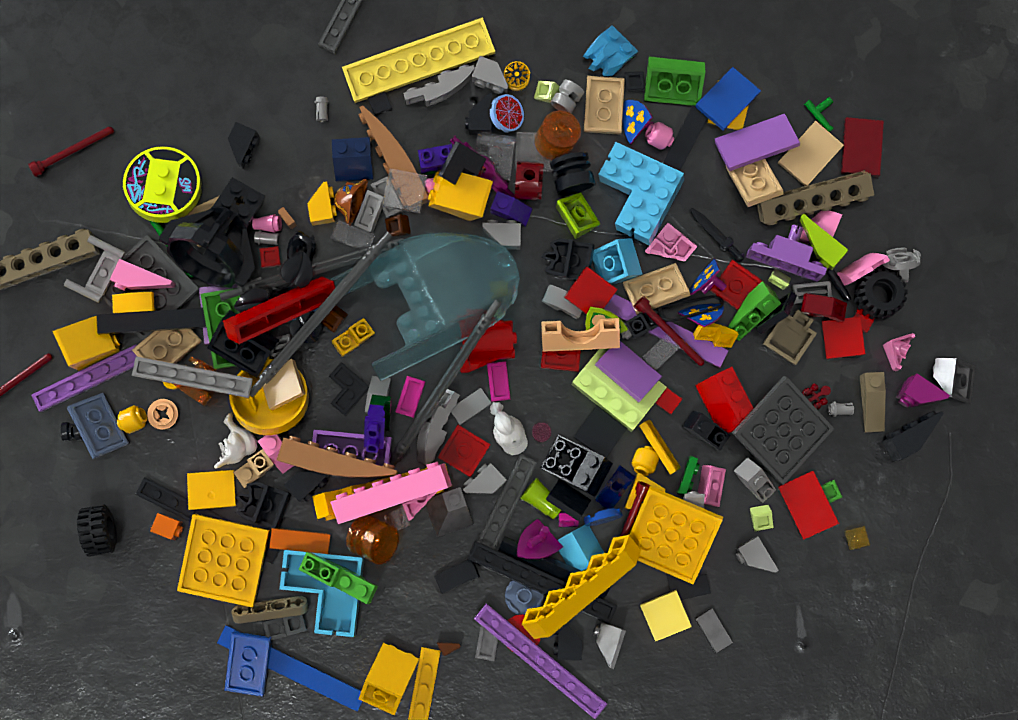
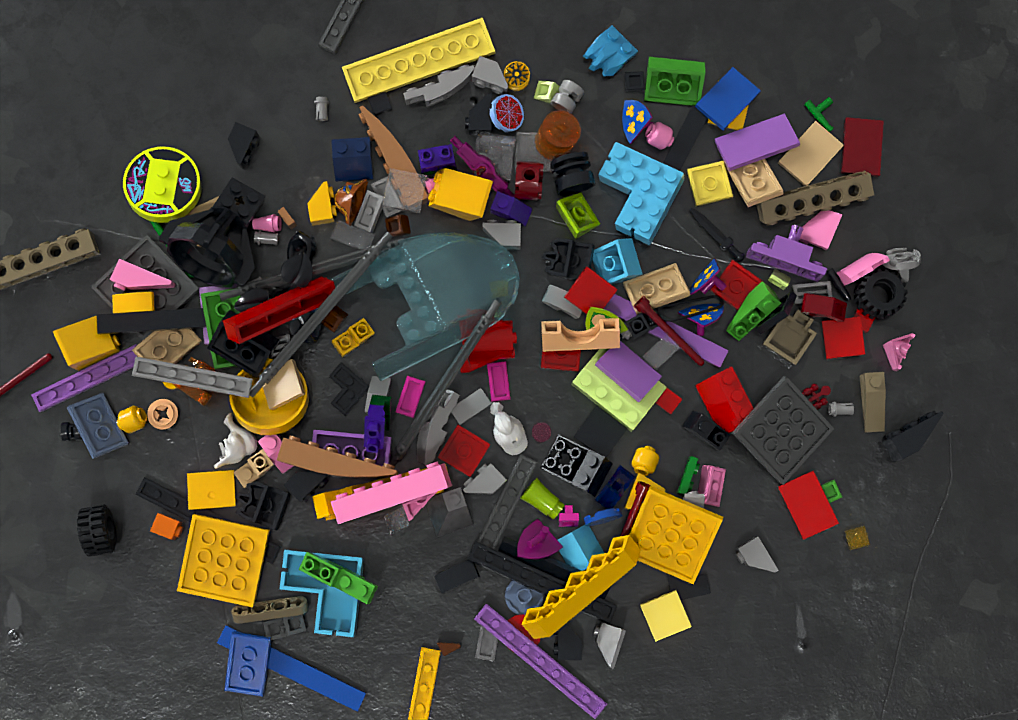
(38, 167): dark red piece -> none
(100, 277): light grey plate -> none
(270, 257): red tile -> none
(299, 540): orange tile -> none
(372, 539): clear orange wheel -> none
(388, 678): yellow slope -> none
(459, 159): black tile -> none
(568, 500): black tile -> none
(604, 105): tan tile -> none
(659, 446): yellow tile -> none
(671, 244): bright pink slope -> none
(709, 183): none -> light yellow tile
(714, 630): flat silver tile -> none
(718, 334): yellow slope -> none
(755, 479): light grey slope -> none
(761, 517): yellowish green slope -> none
(825, 247): lime slope -> none
(919, 392): magenta slope -> none
(955, 378): flat silver slope -> none

